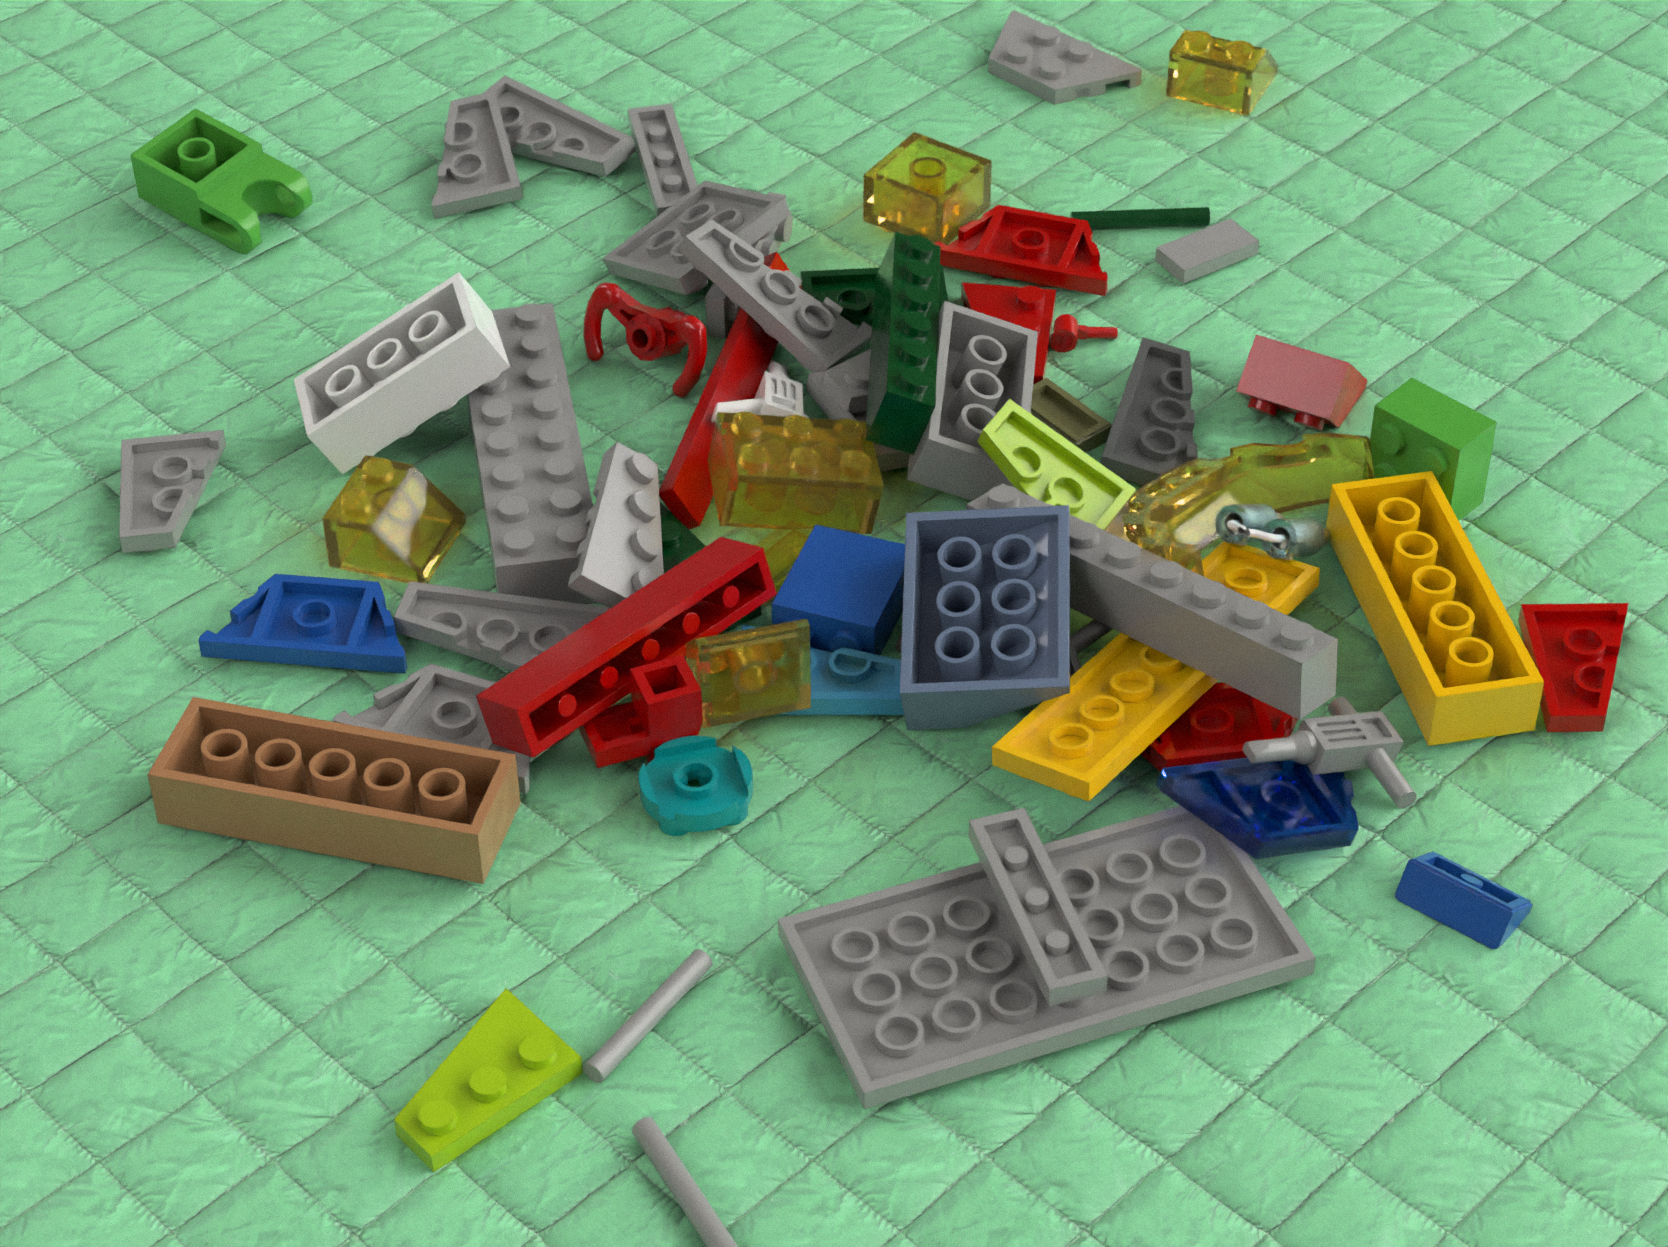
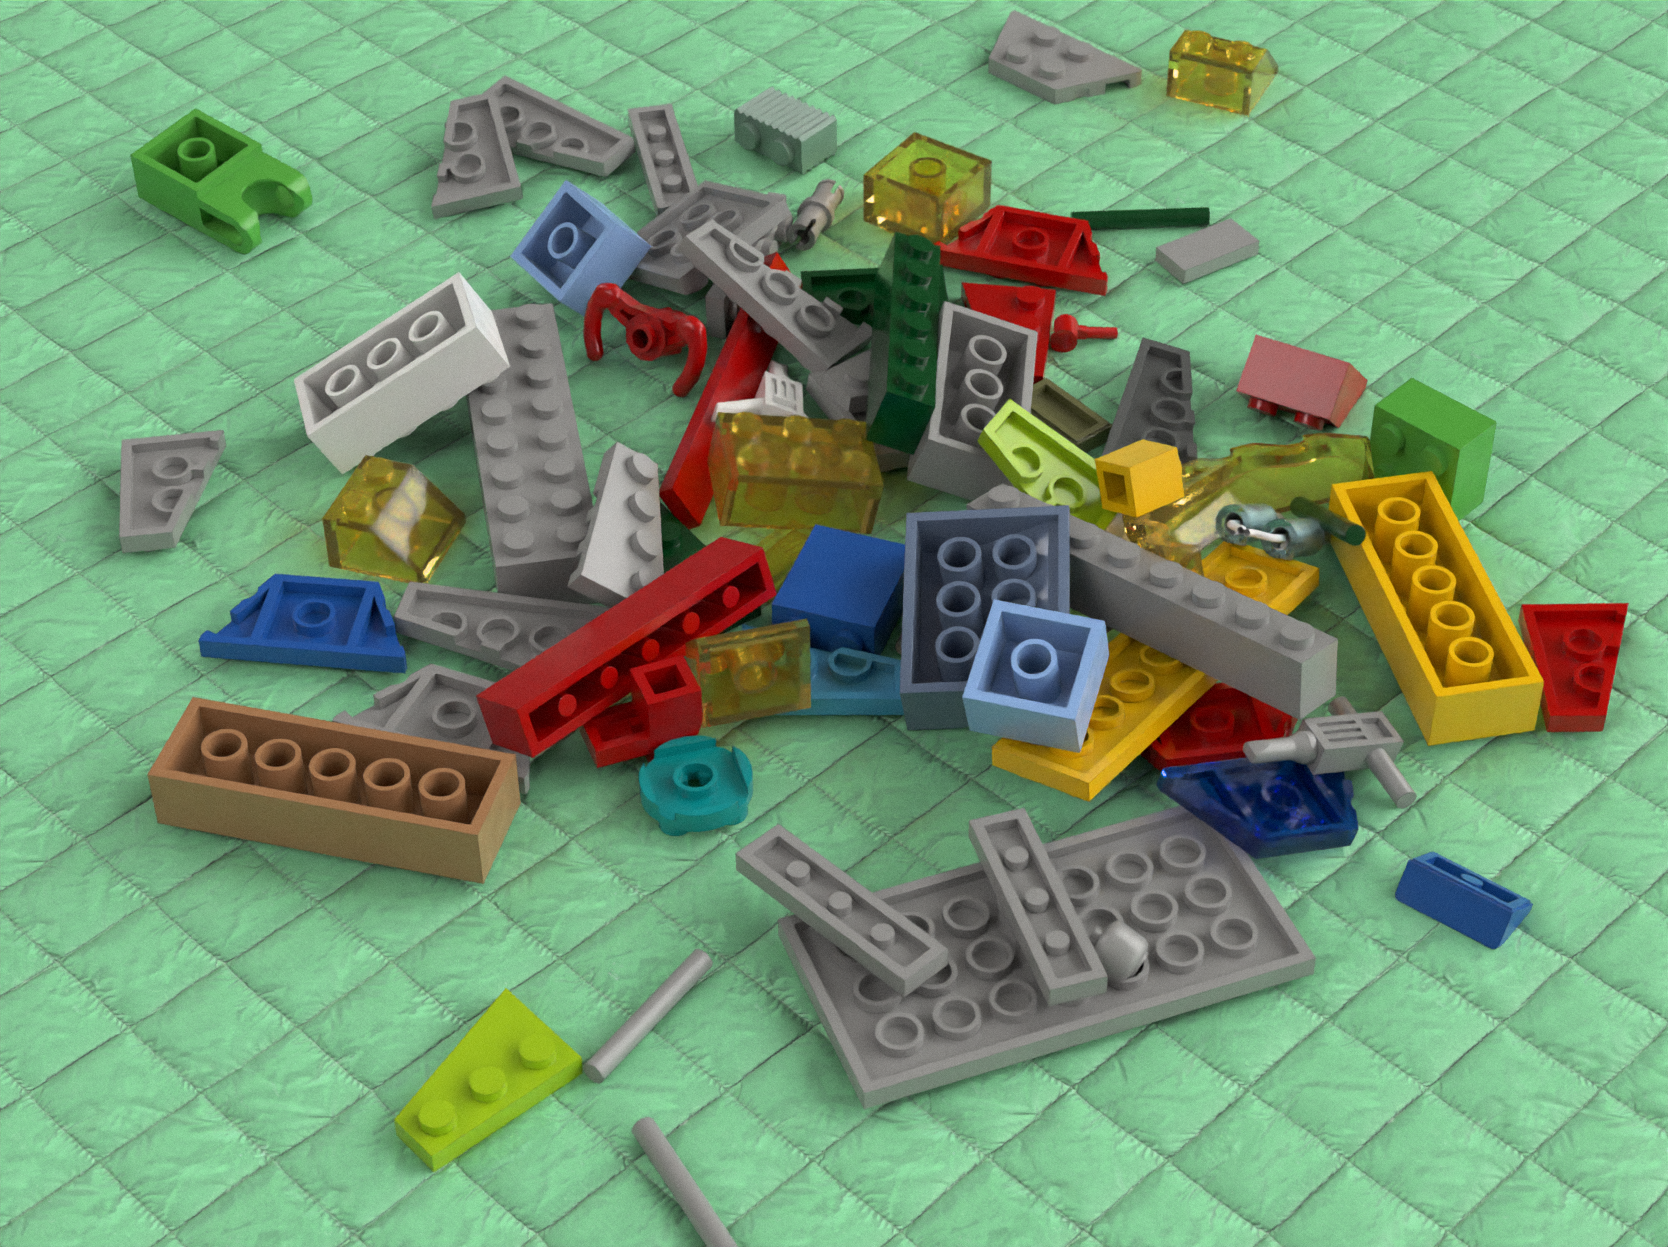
(578, 247): none -> light blue brick
(786, 130): none -> sand green brick
(815, 214): none -> light grey pin
(842, 910): none -> light grey plate
(1036, 675): none -> light blue brick
(1119, 950): none -> light grey piece
(1139, 478): none -> yellow brick
(1328, 520): none -> dark green bar

